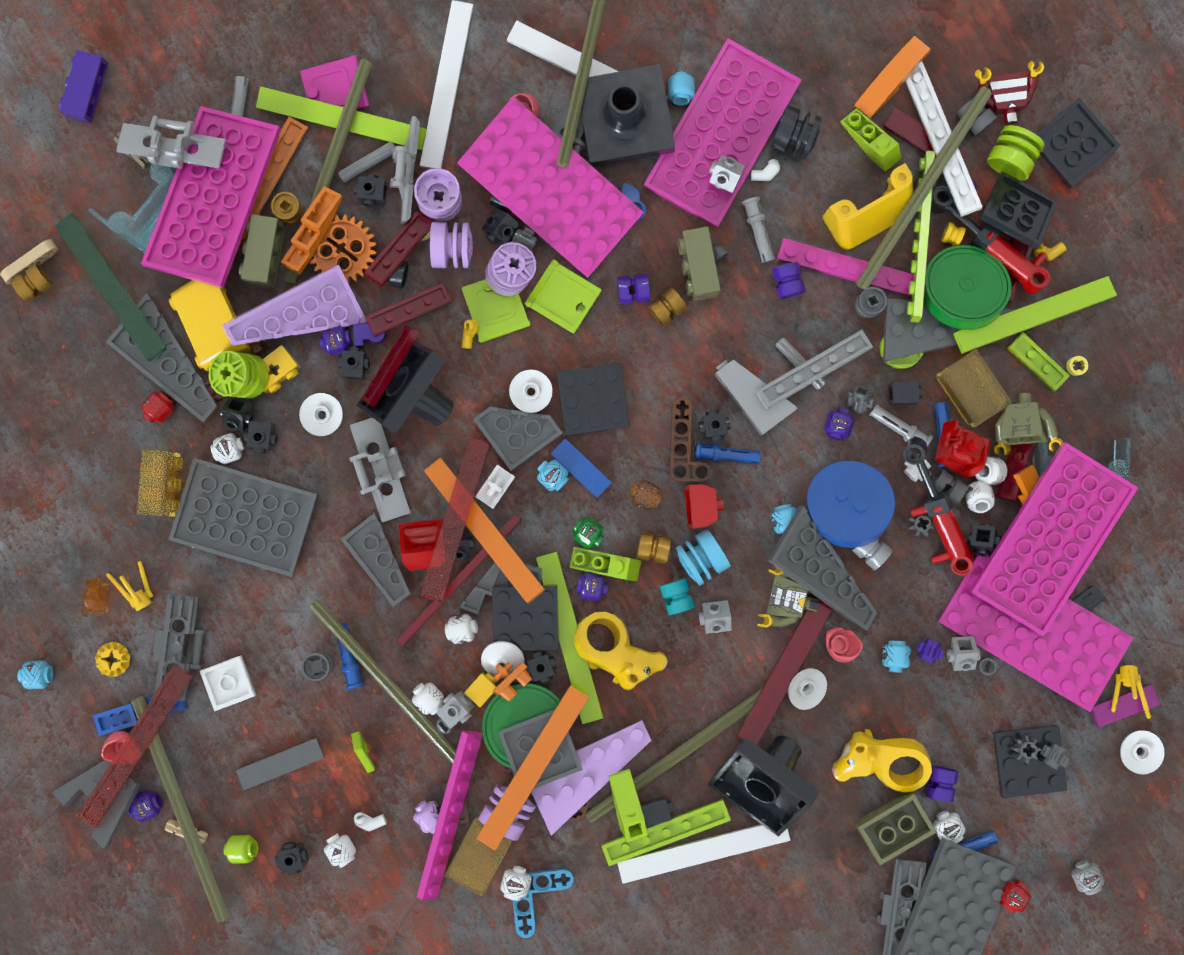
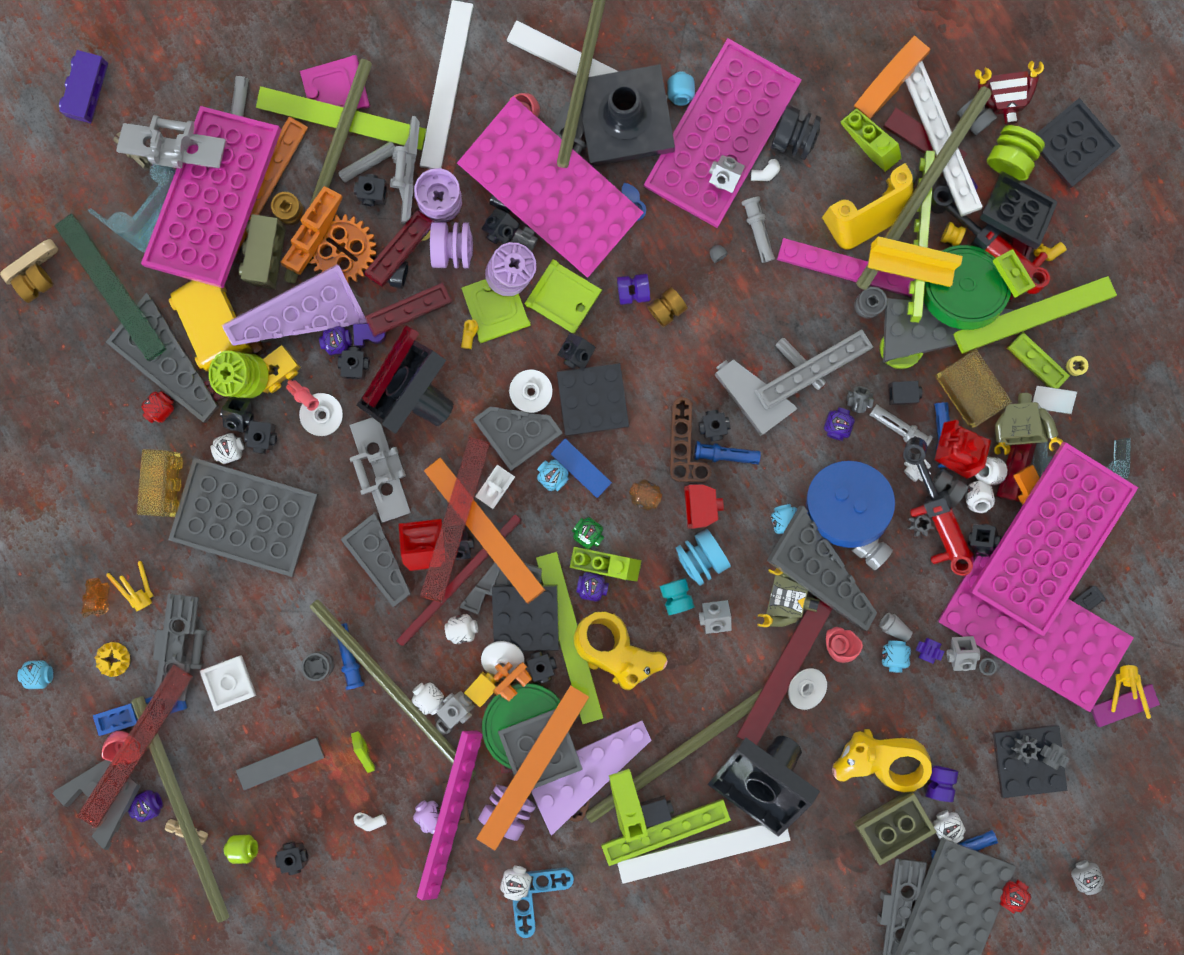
(302, 395): none -> coral axle
(340, 850): white head -> none
(476, 862): clear yellow brick -> none
(576, 351): none -> black brick
(653, 547): pearl gold wheel -> none
(698, 264): olive brick -> none
(788, 280): dark purple wheel -> none
(895, 627): none -> light grey cone
(913, 261): none -> yellow panel
(1013, 273): none -> lime plate
(1055, 399): none -> white sticker
(1151, 755): white dish -> none

